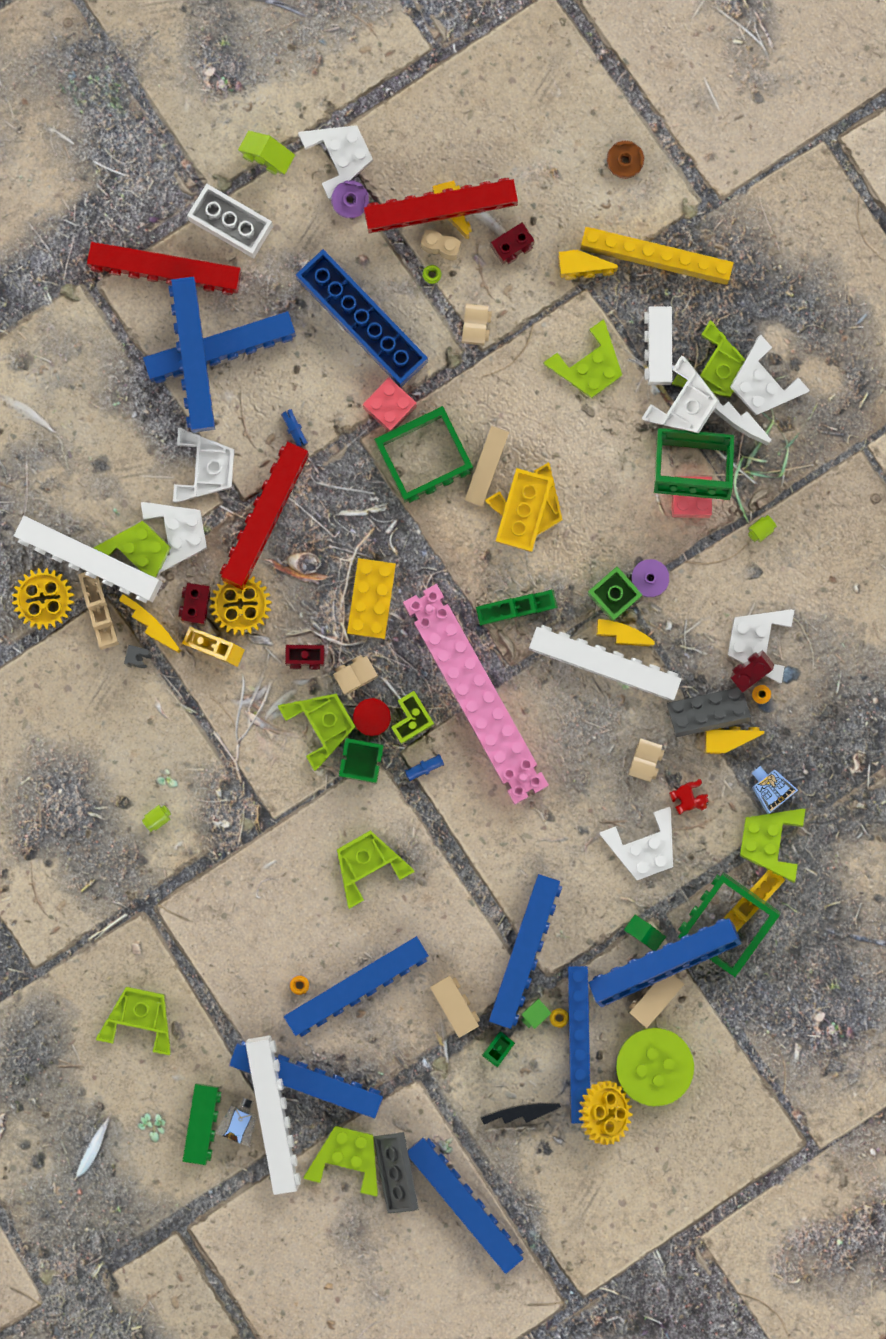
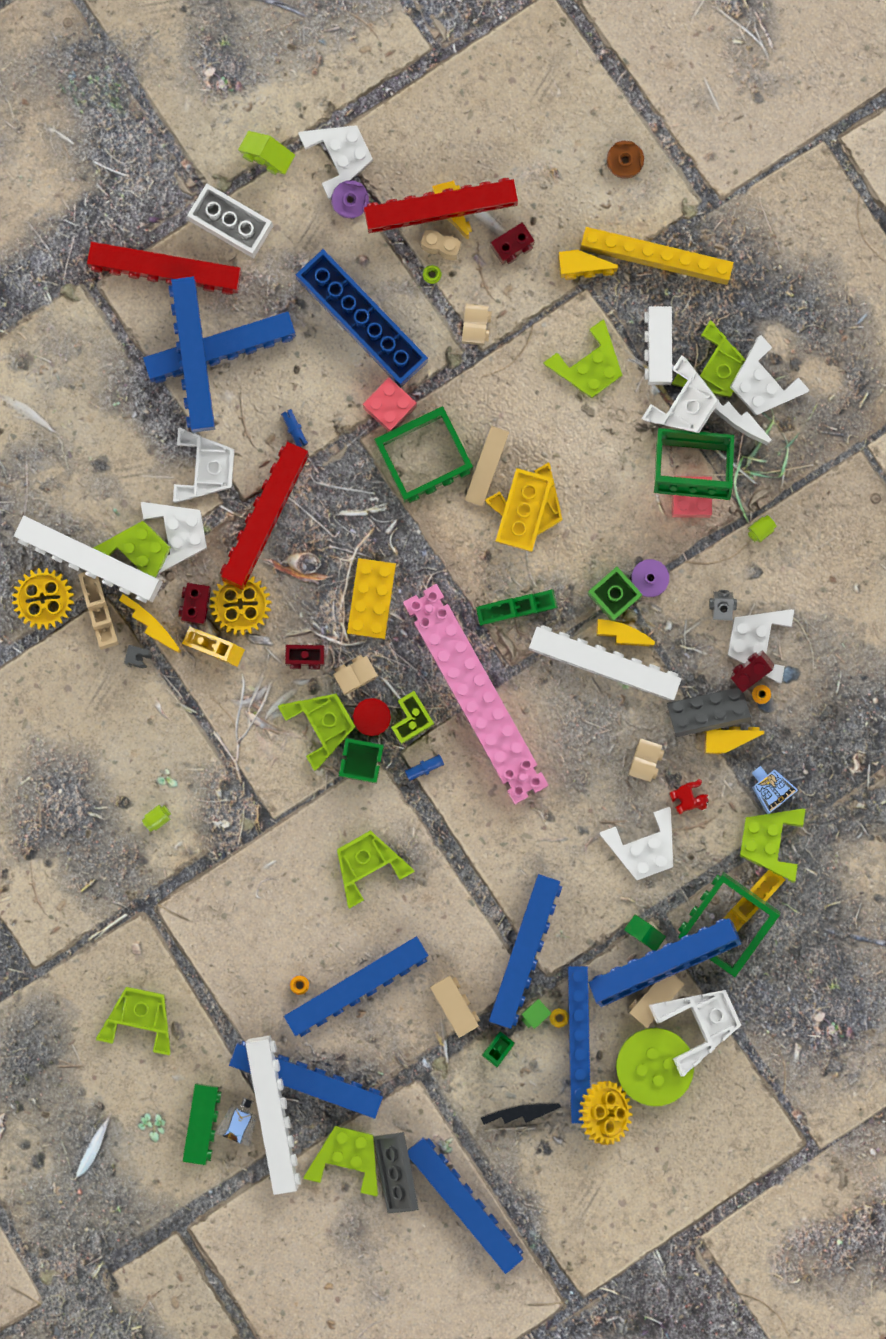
(715, 1019): none -> white wing
(722, 605): none -> dark grey brick

